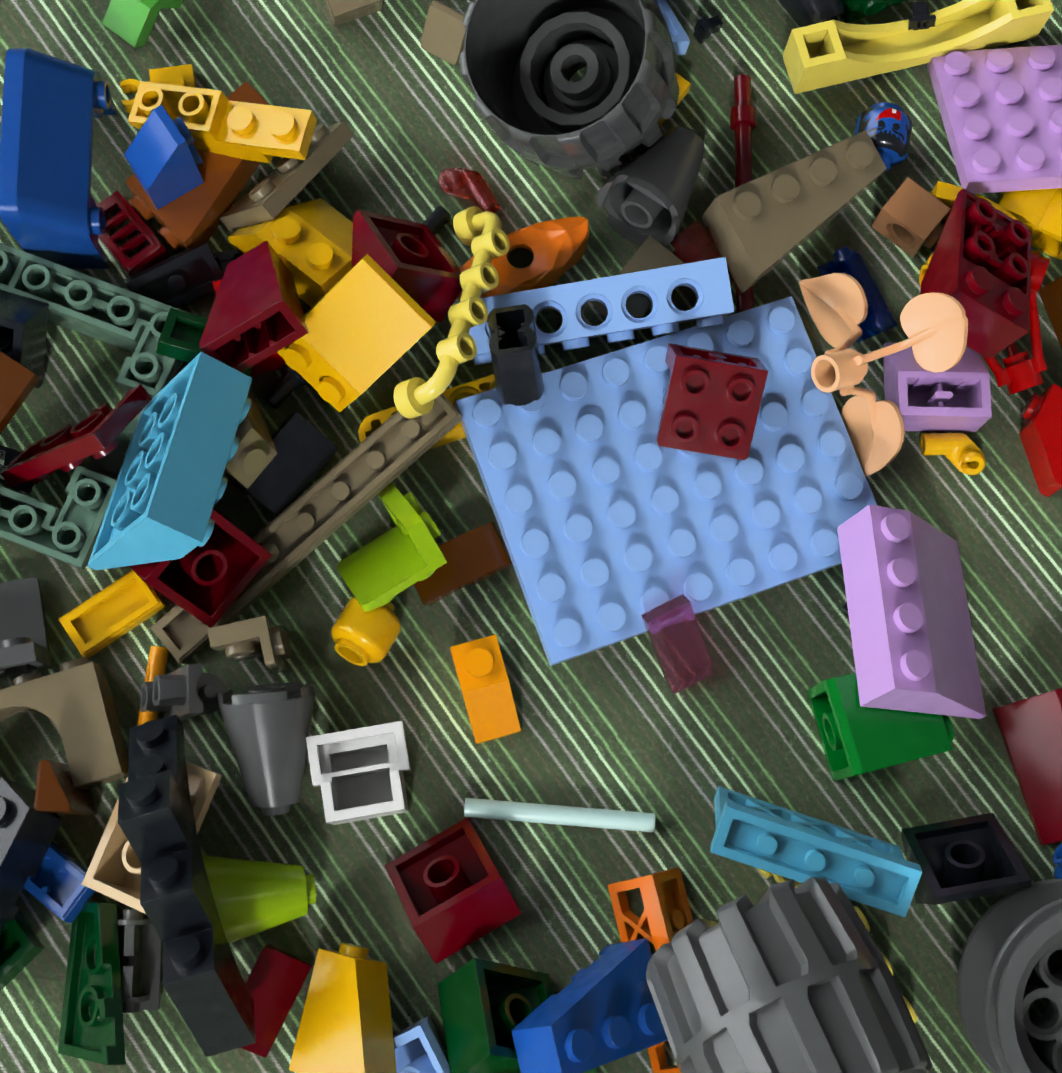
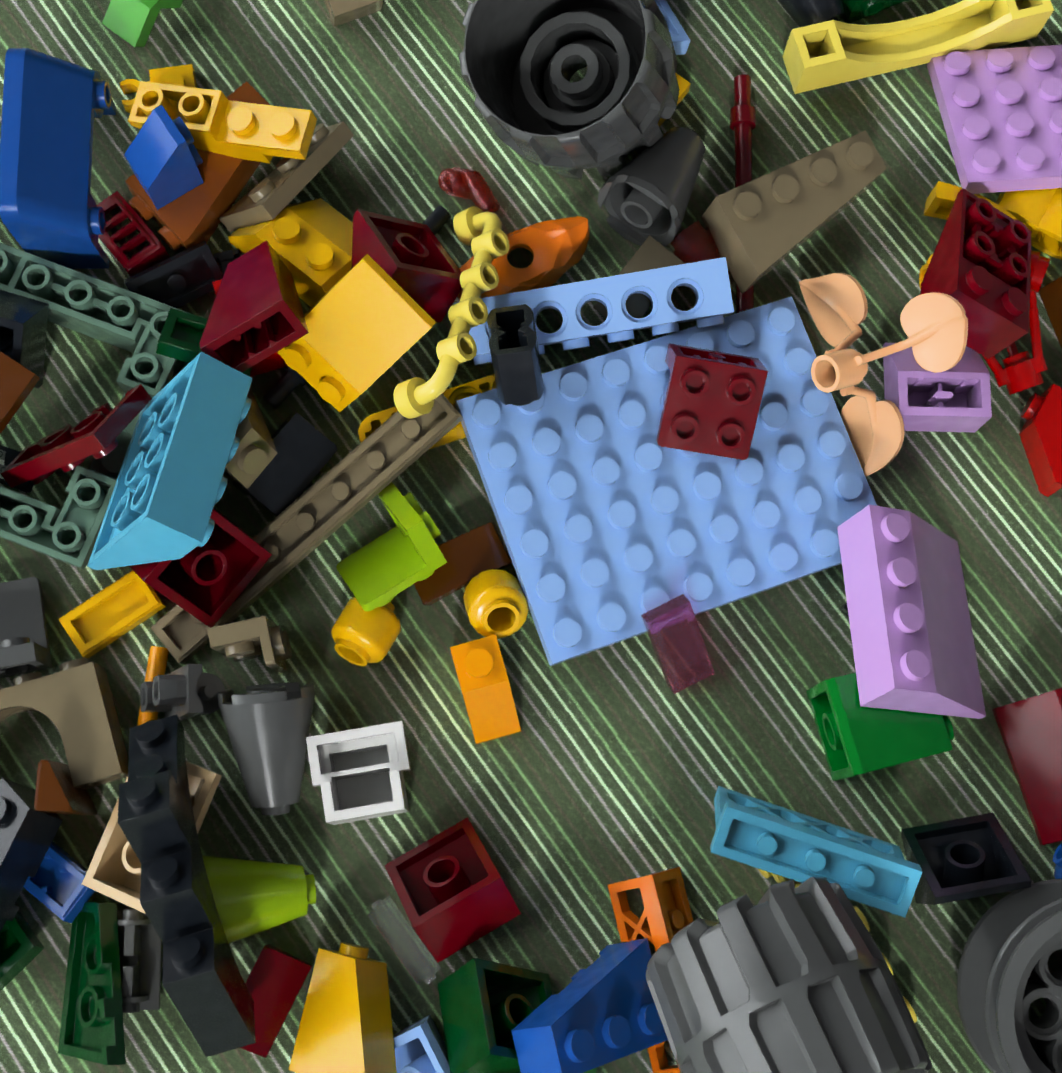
(404, 941): none -> clear piece
(443, 32): dark tan slope -> none
(495, 603): none -> yellow head
(559, 815): light aqua bar -> none
(706, 27): black piece -> none
(879, 316): clear blue hinge -> none
(889, 131): head -> none
(911, 218): medium nougat brick -> none
(921, 17): black piece -> none
(956, 448): yellow arm -> none

